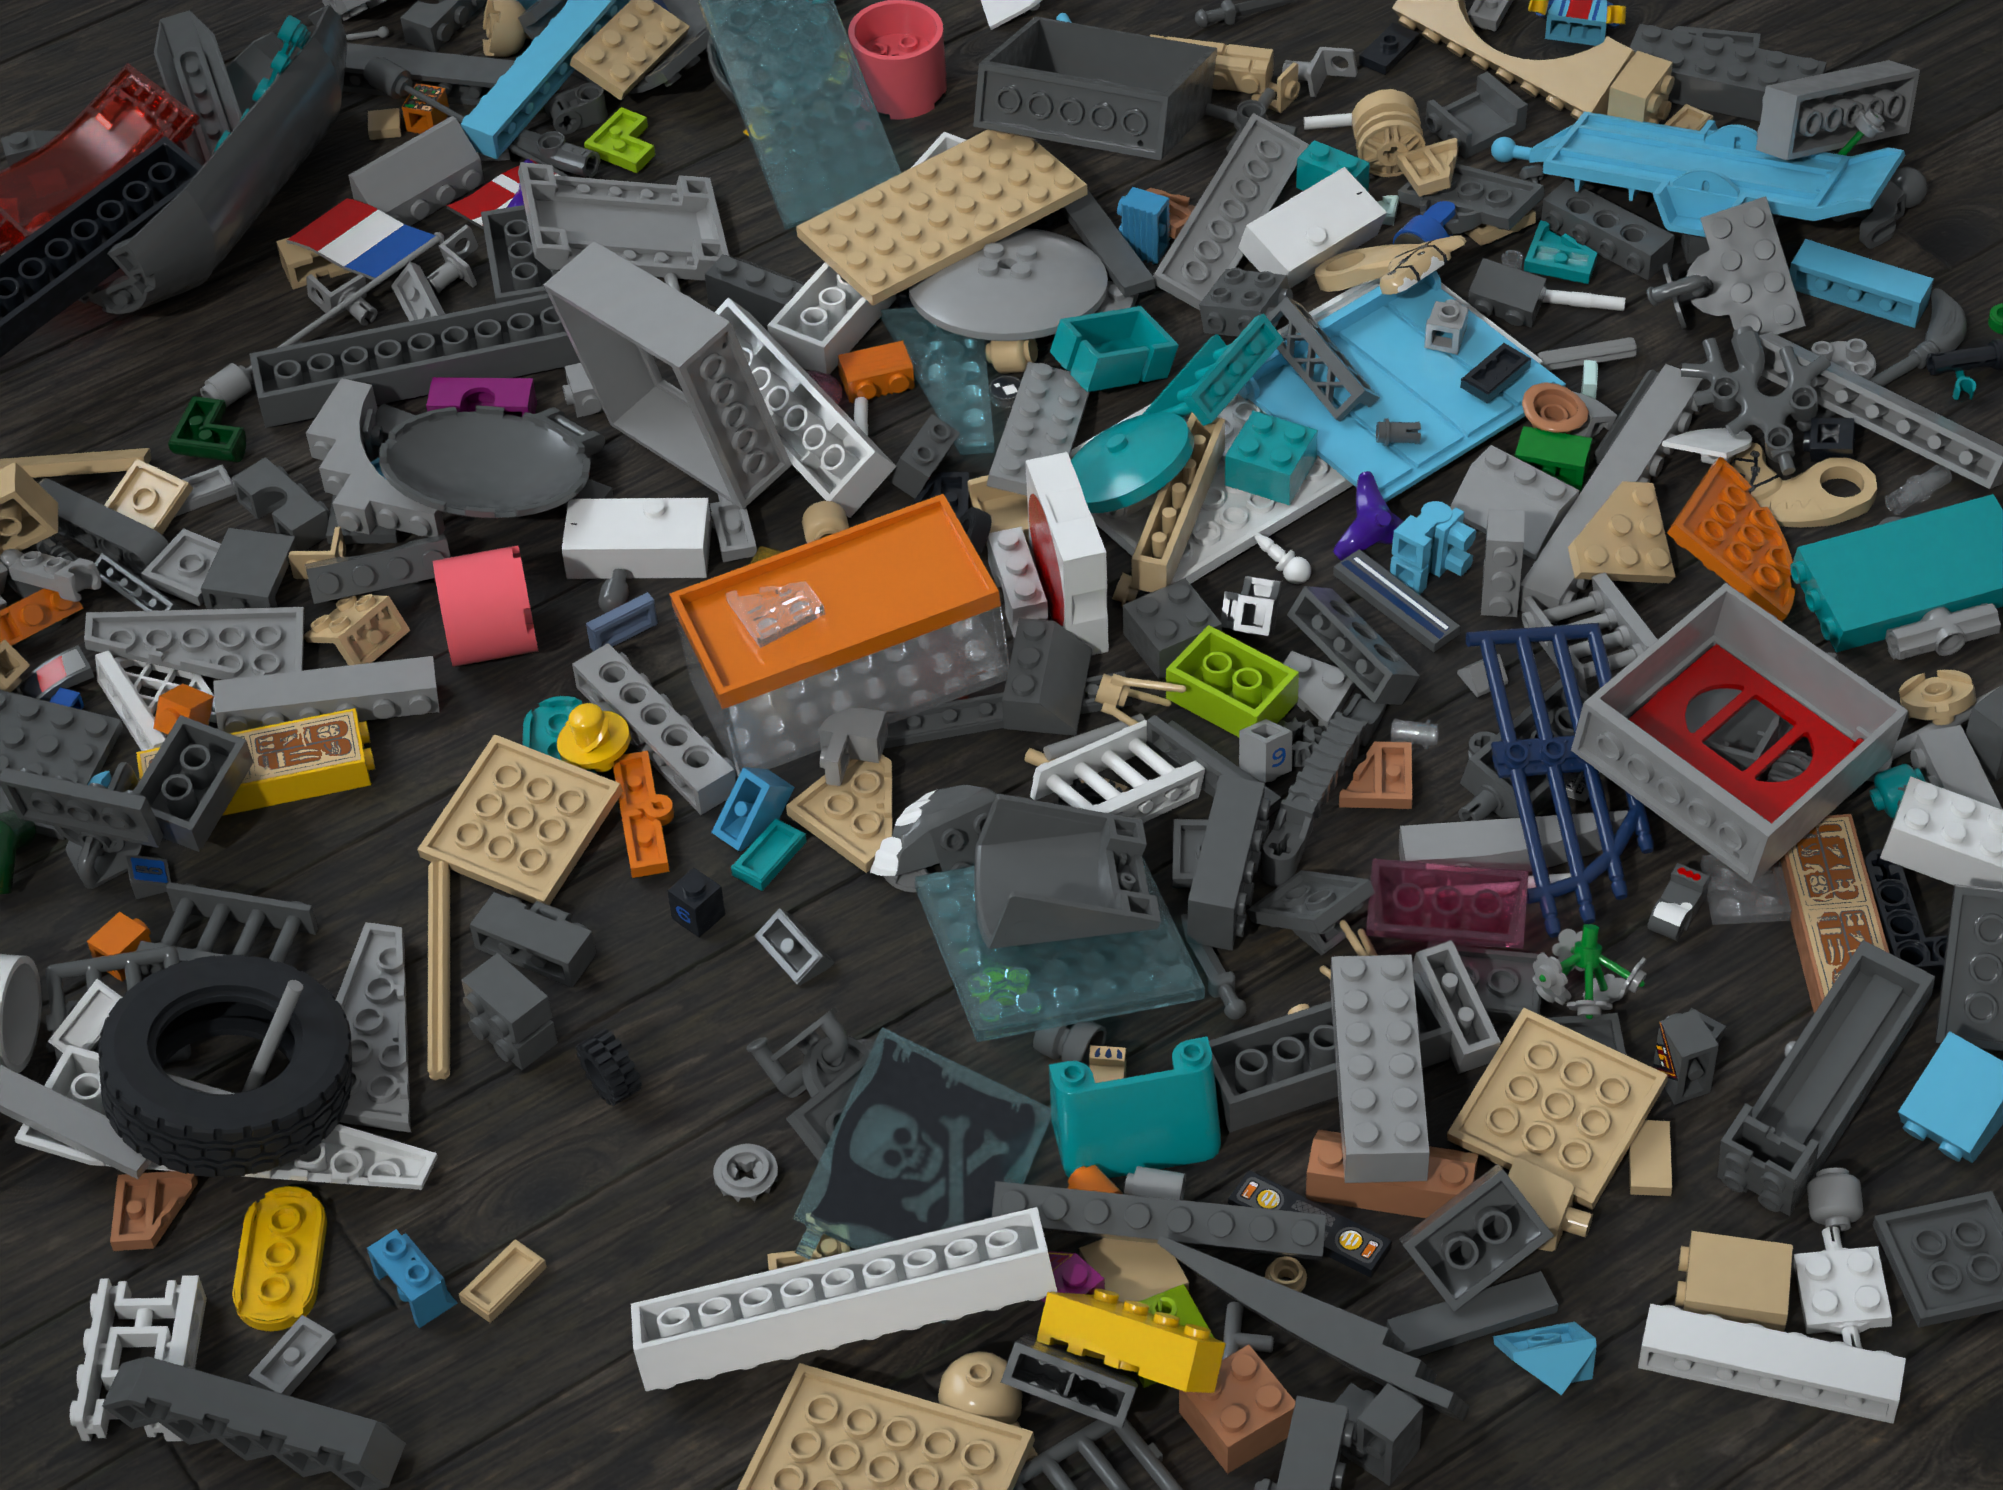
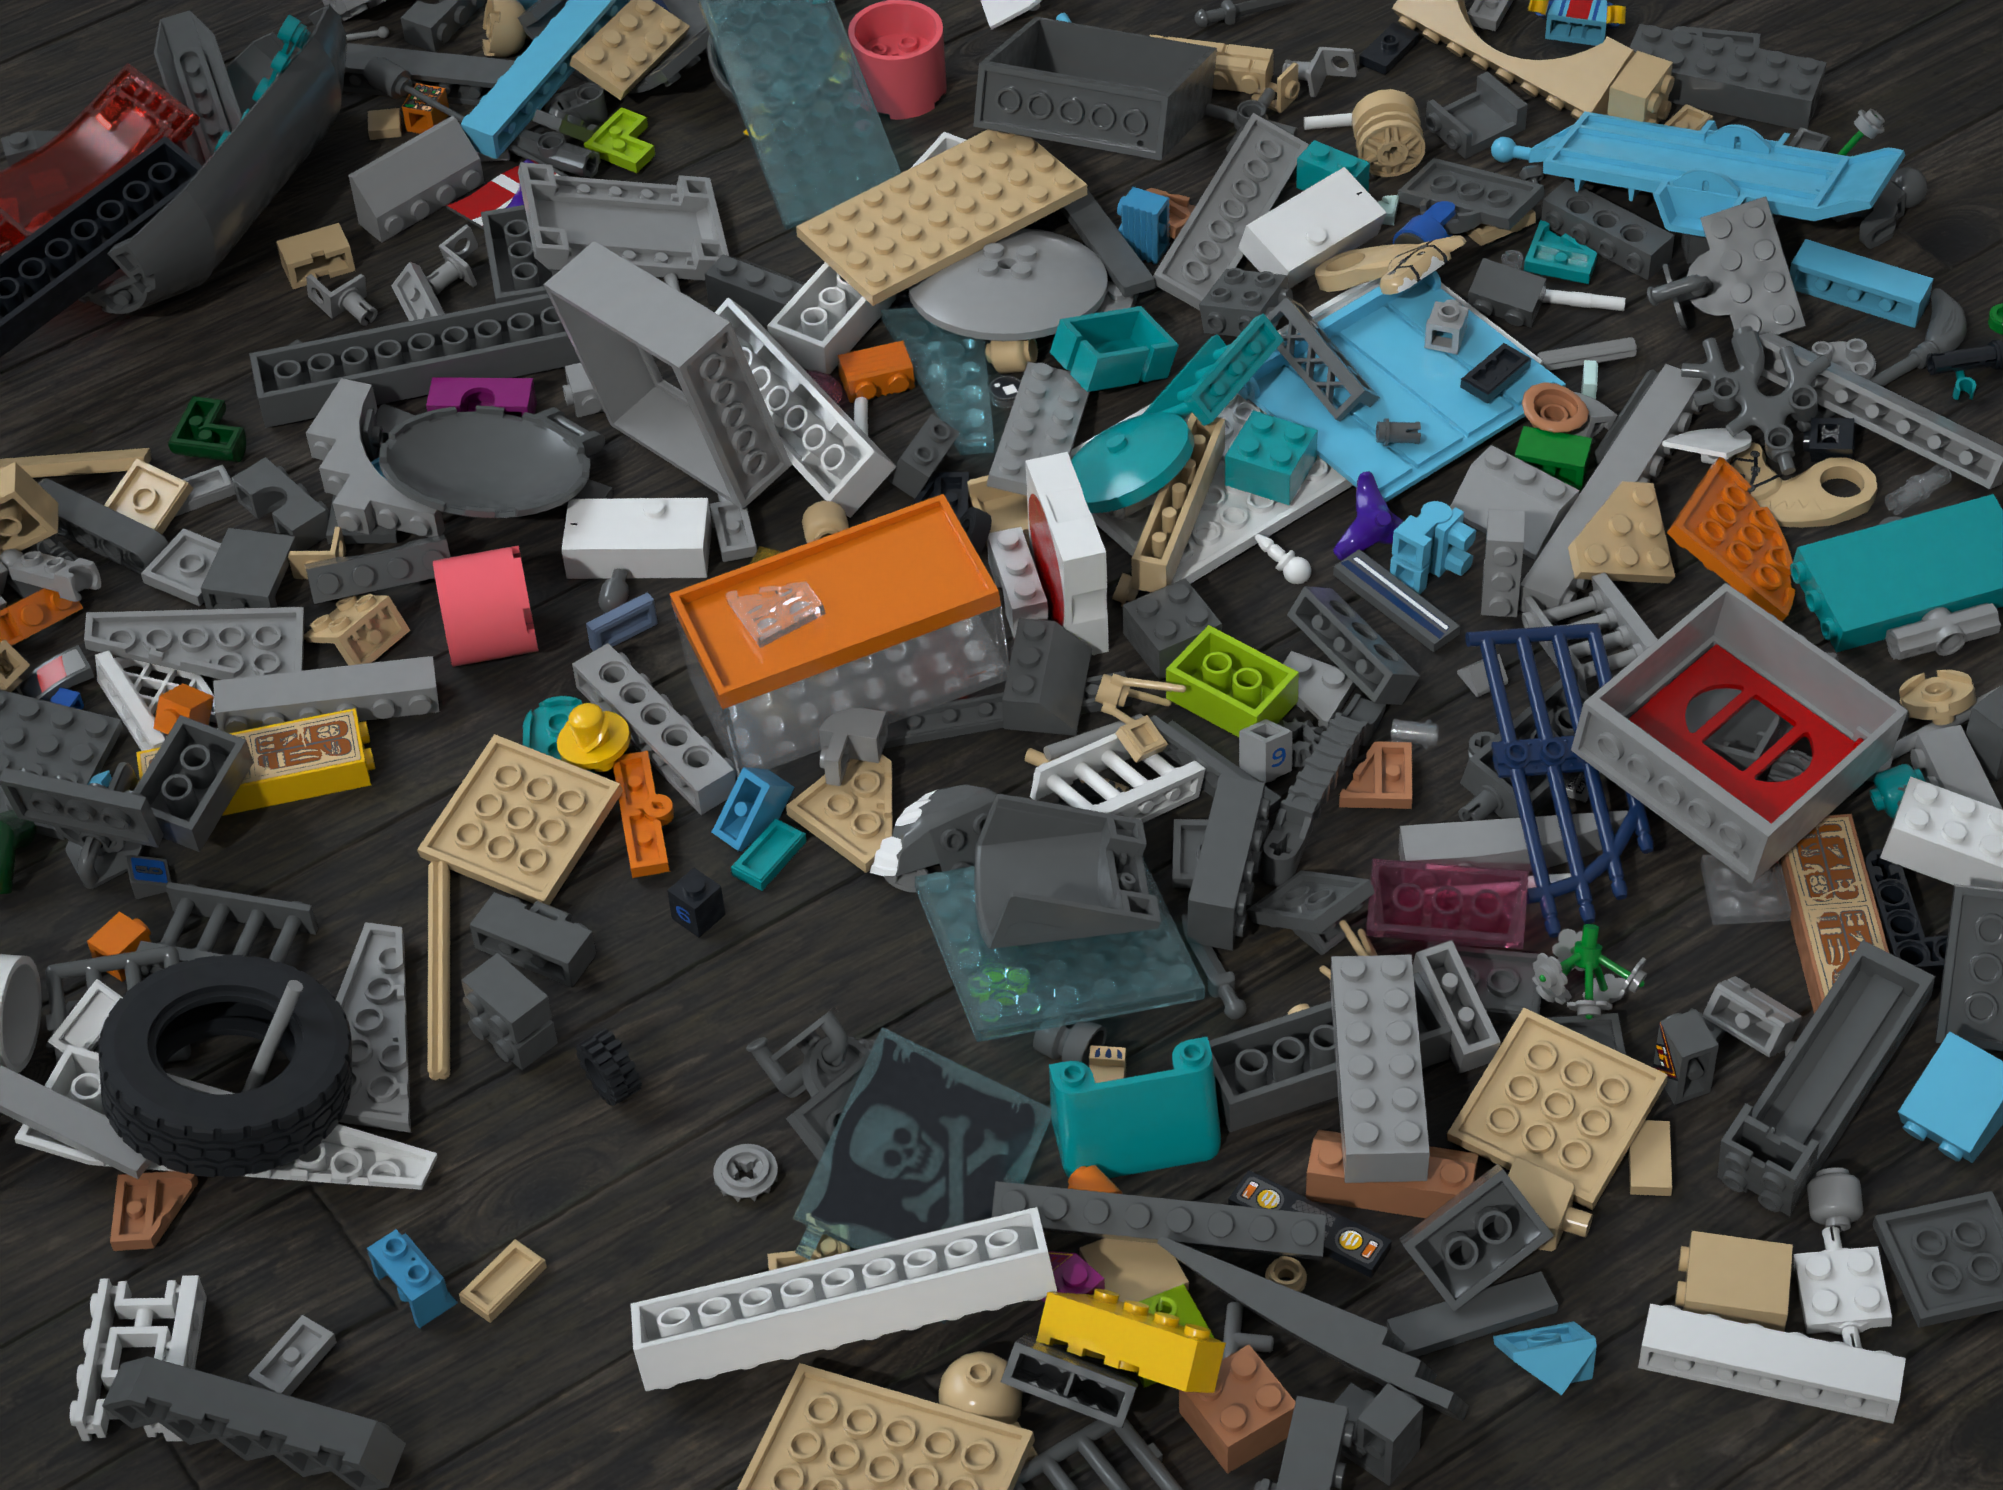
(133, 586): dark grey piece -> none
(279, 1259): yellow tile -> none
(354, 239): flag -> none
(565, 124): none -> dark grey hinge
(793, 947): dark grey slope -> none
(1141, 738): none -> tan tile
(1156, 1183): light grey brick -> none
(1253, 608): brick -> none
(1430, 167): tan wing -> none
(1679, 902): dark grey leg -> none
(1752, 1016): none -> light grey brick
(1821, 109): light grey brick -> none

